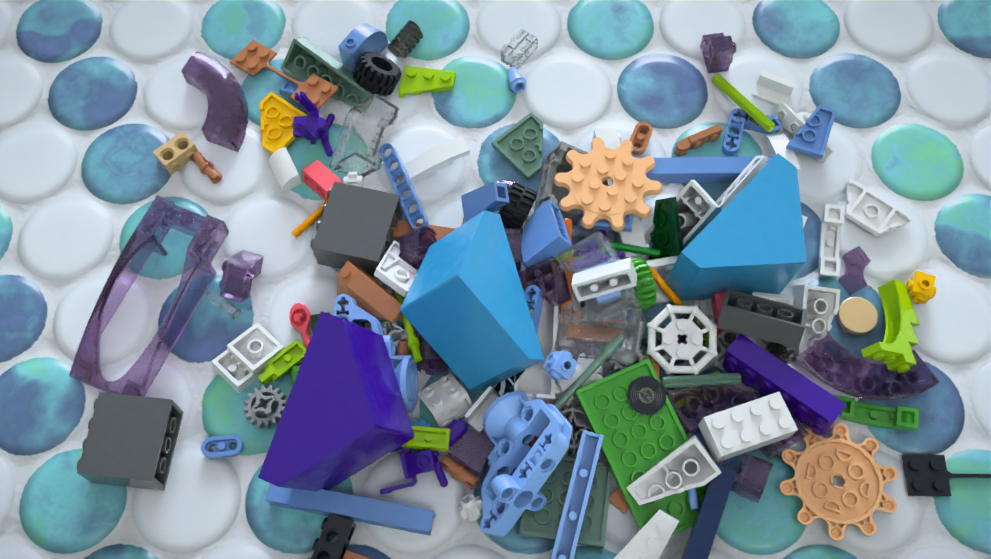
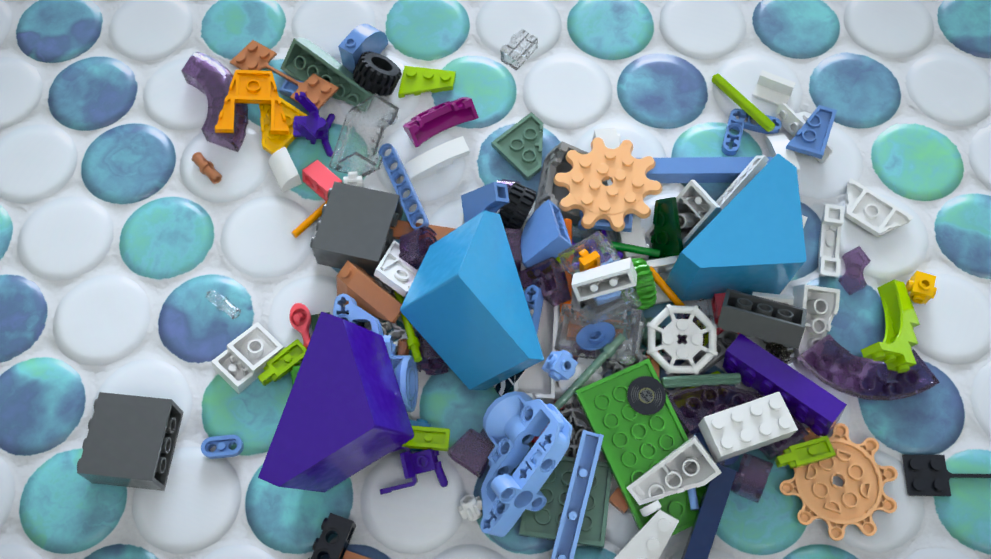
(176, 152): tan brick -> none
(196, 277): clear purple windscreen -> none
(238, 275): clear purple brick -> none
(252, 88): none -> light orange wing
(256, 411): light grey gear -> none
(354, 508): medium blue tile -> none
(405, 40): clear smoke piece -> none
(439, 119): none -> magenta windscreen
(446, 400): white bracket -> none
(457, 430): dark purple brick -> none
(459, 472): nougat pin -> none
(475, 414): white panel -> none
(516, 80): light blue cone -> none
(588, 261): none -> light orange tile
(595, 336): none -> medium blue dish
(641, 140): nougat plate -> none
(651, 508): none -> white tile
(698, 139): nougat hinge -> none
(717, 52): clear purple brick -> none
(806, 453): none -> lime hinge
(857, 316): tan tile -> none
(879, 416): bright green slope -> none

